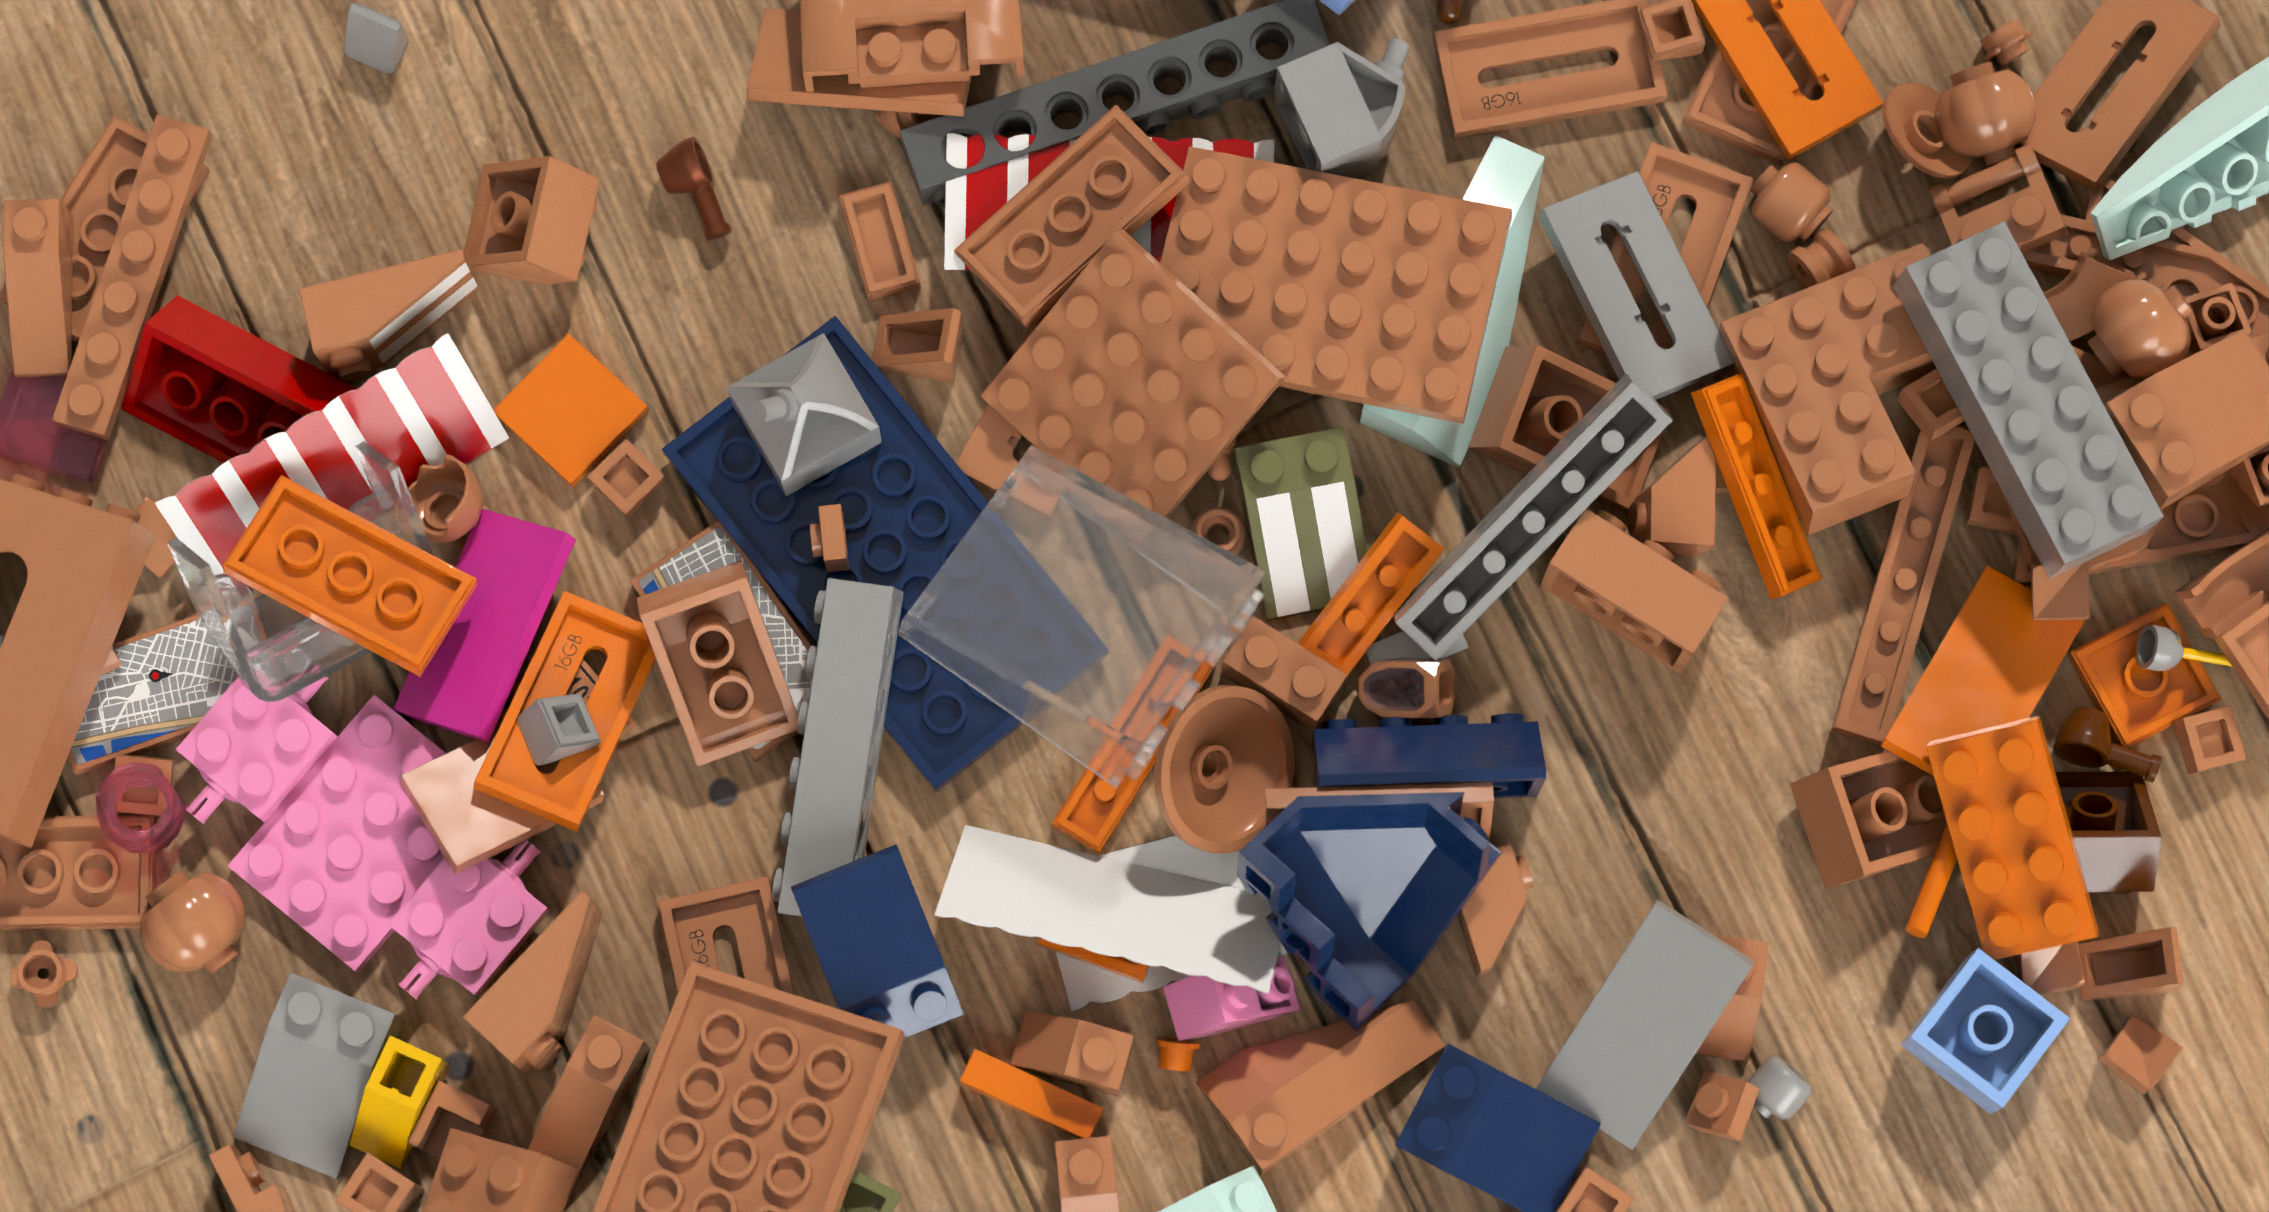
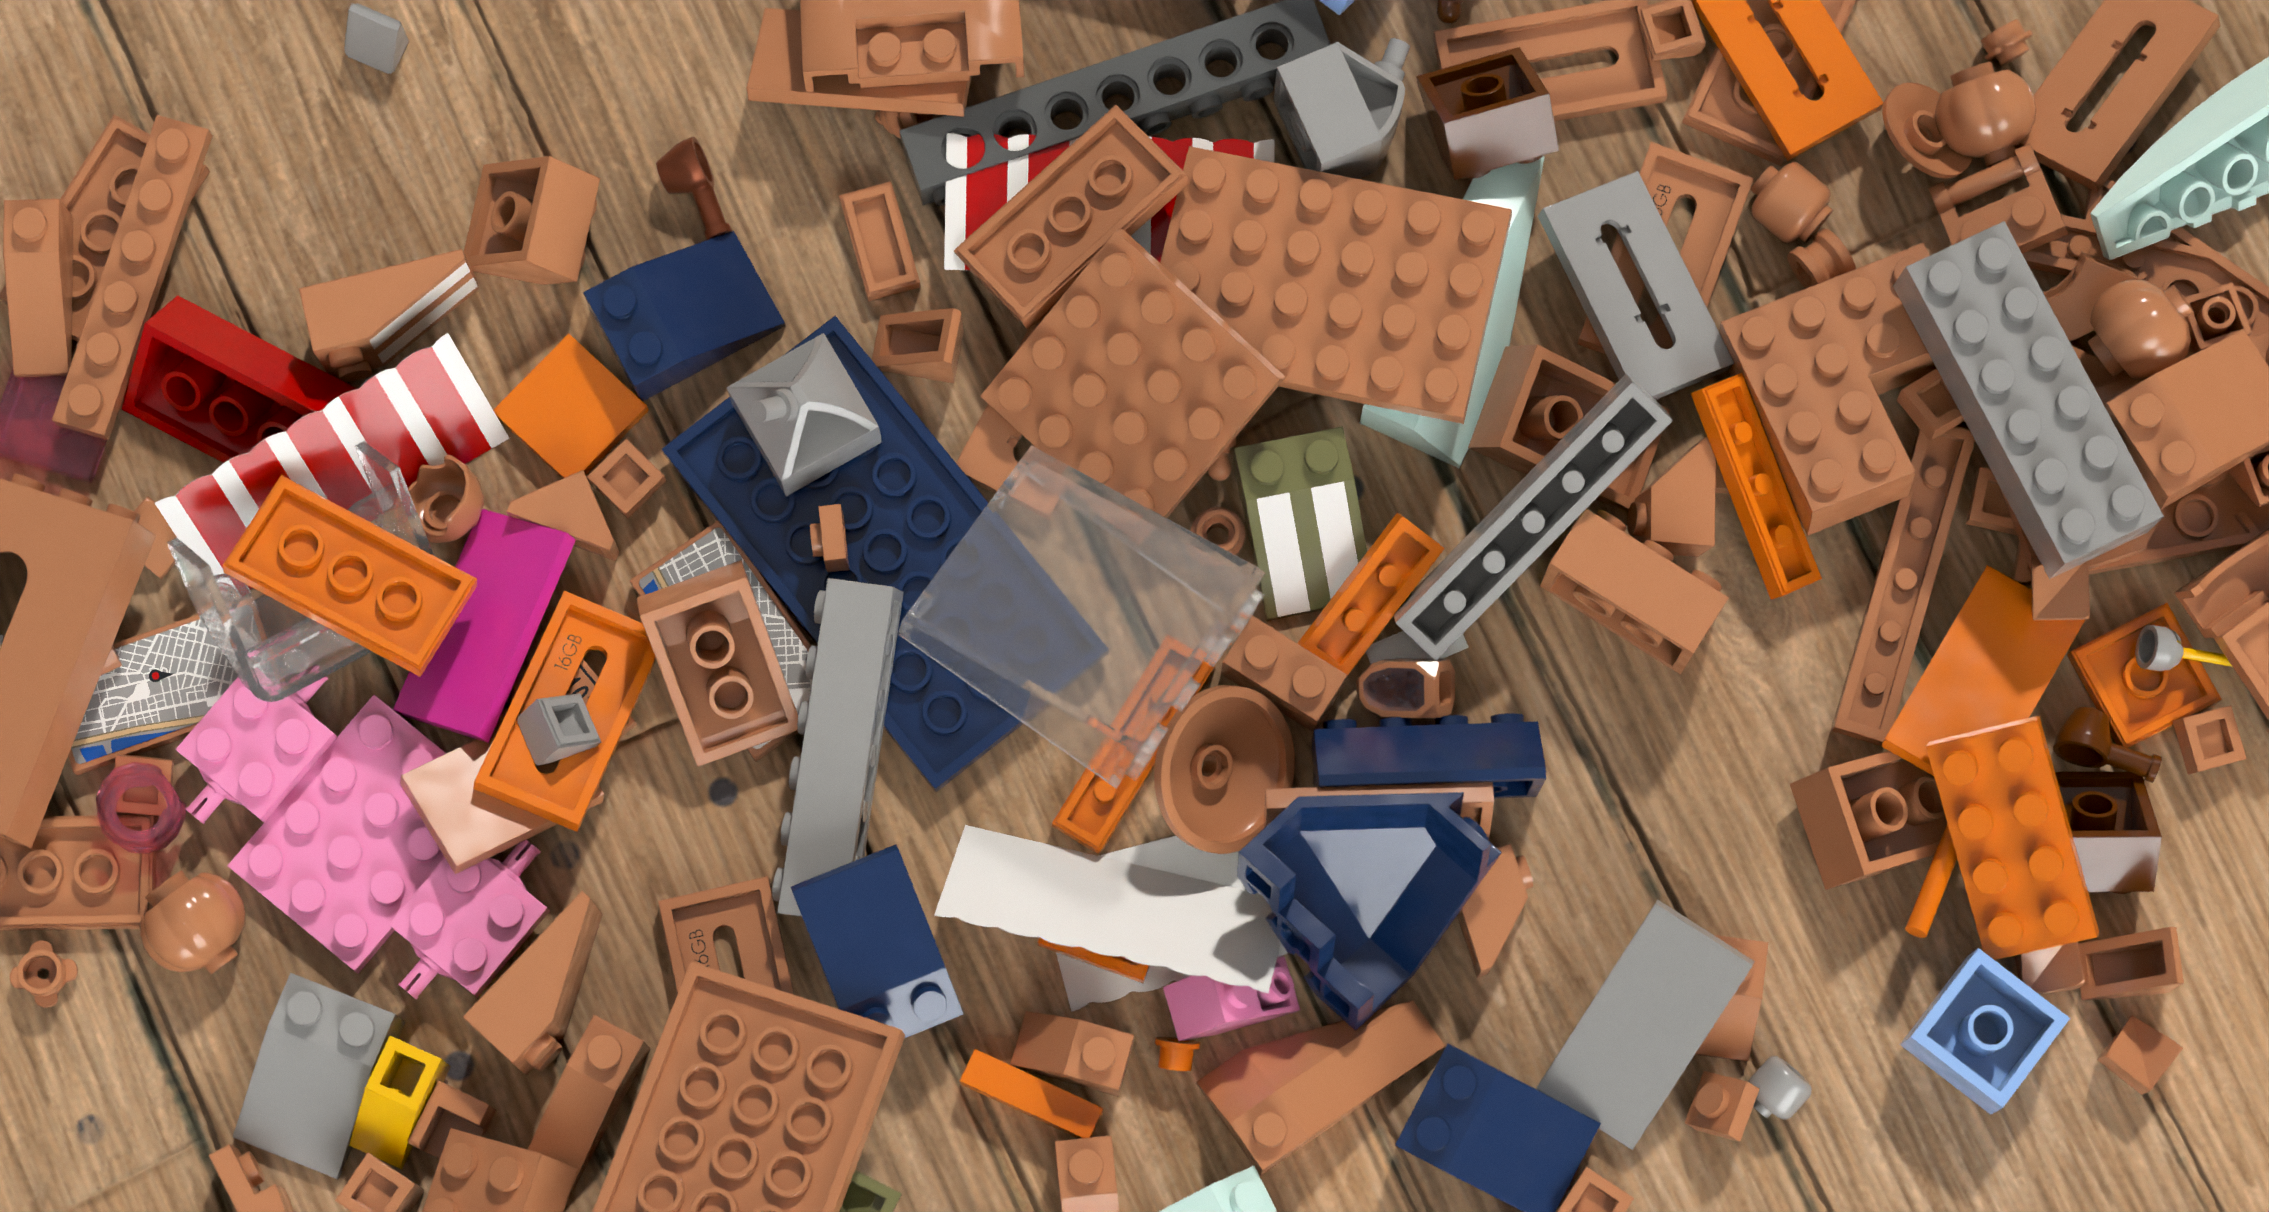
(571, 508): none -> nougat slope
(683, 312): none -> dark blue slope
(1489, 113): none -> reddish brown slope

